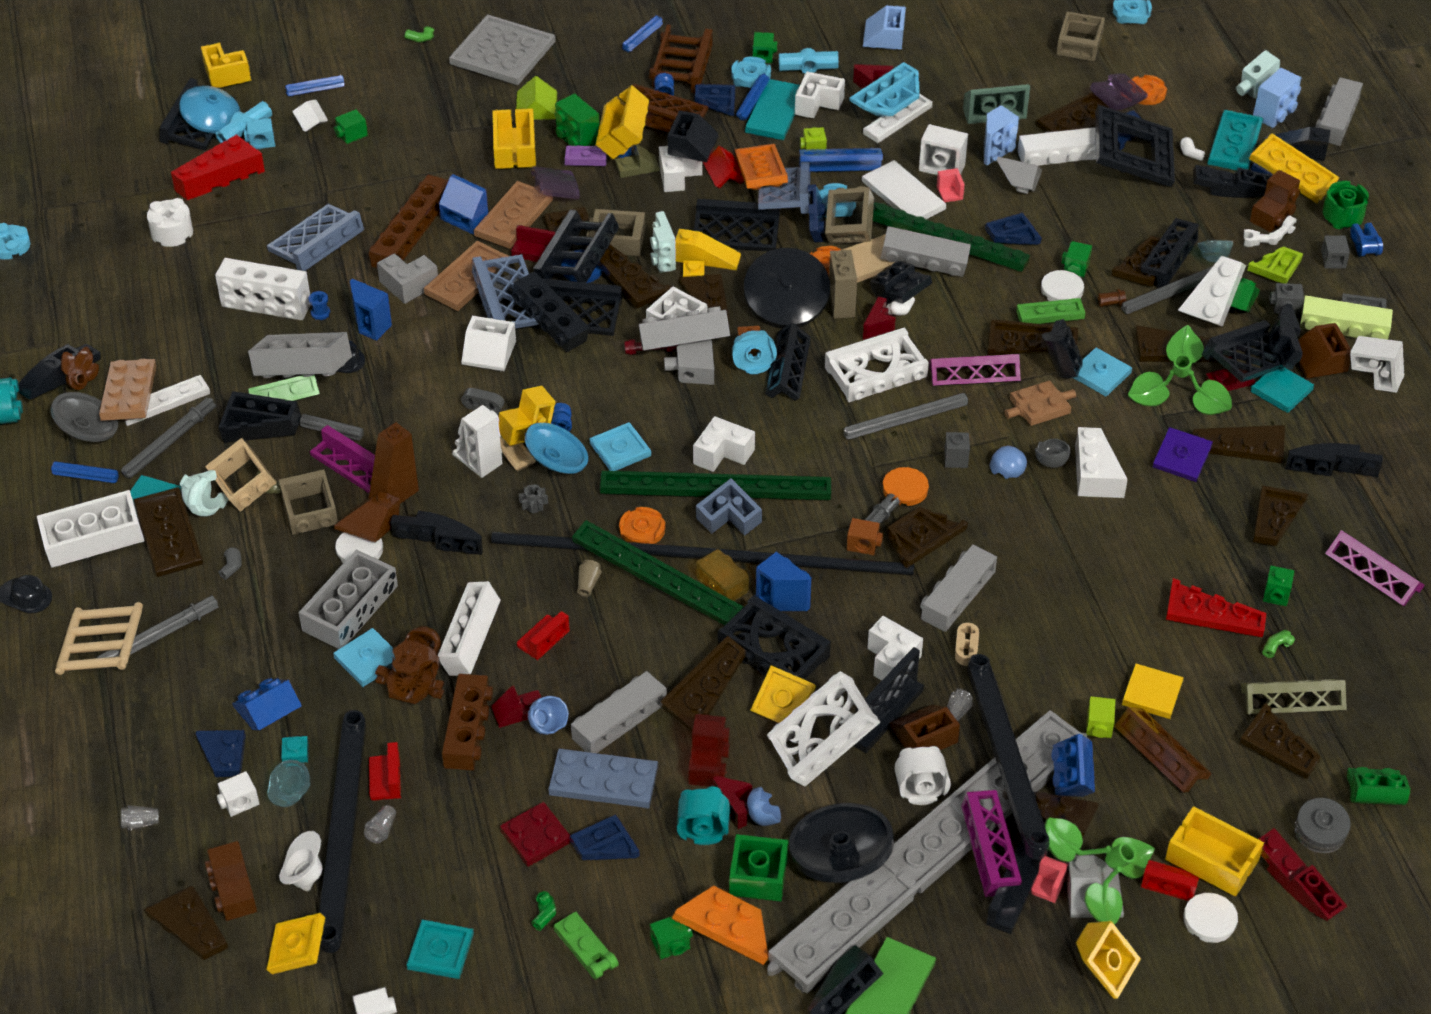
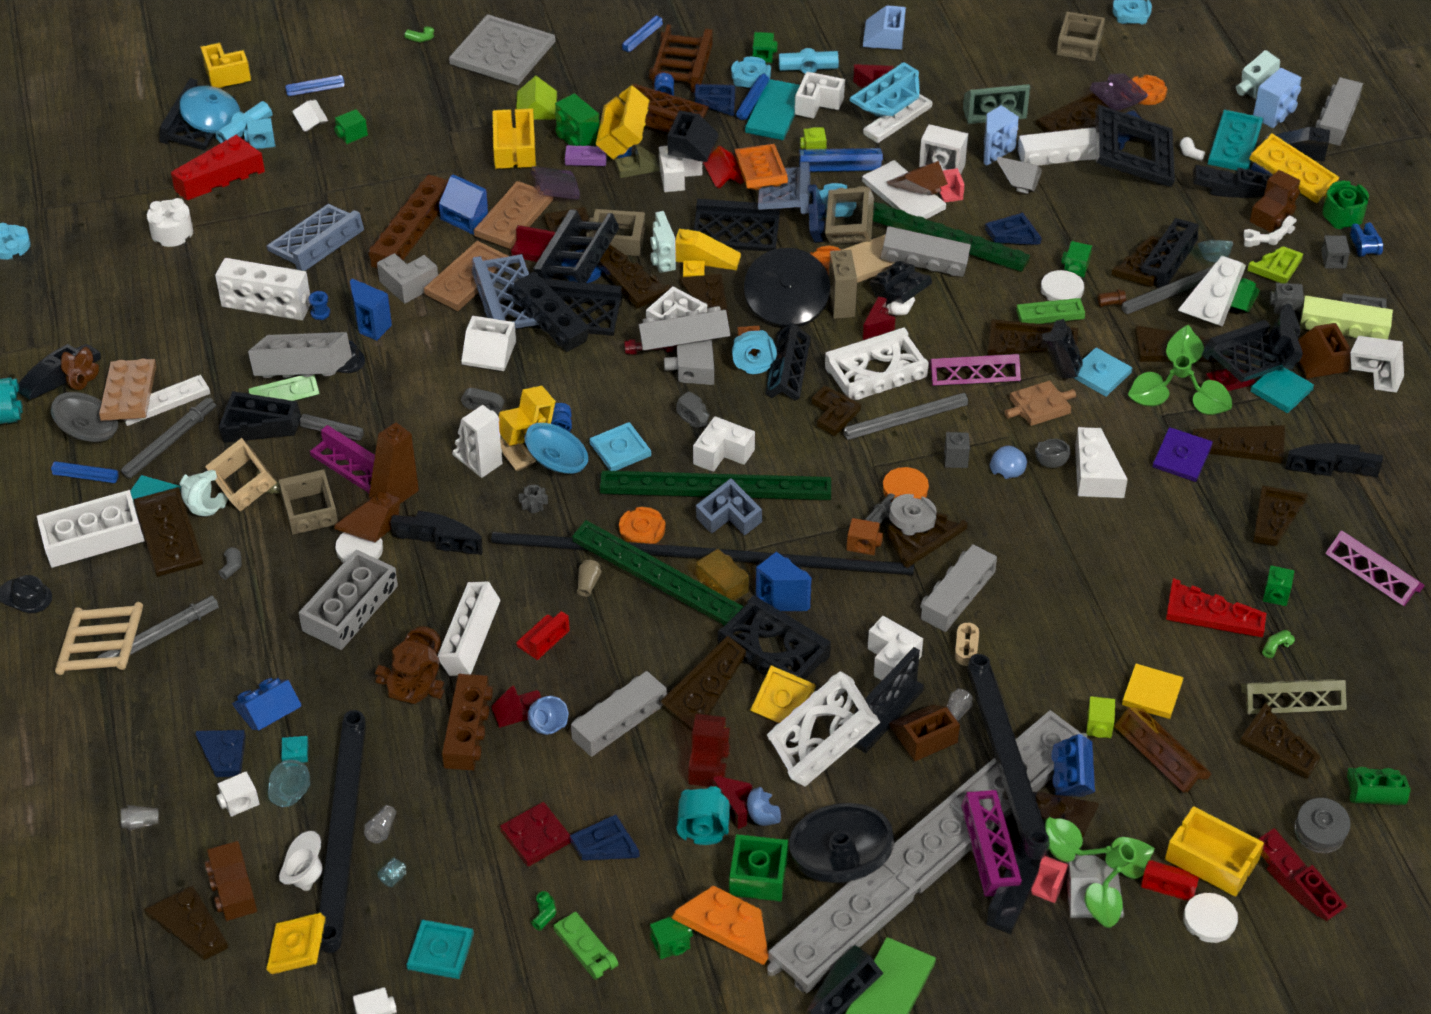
(364, 655): medium azure plate -> none
(385, 774): red panel -> none
(392, 872): none -> clear light blue hose
(603, 778): sand blue plate -> none
(692, 410): none -> dark grey rock
(838, 409): none -> dark brown plate
(921, 180): none -> reddish brown slope
(922, 516): none -> light grey plate
(922, 775): white brick -> none
(1108, 955): yellow slope -> none

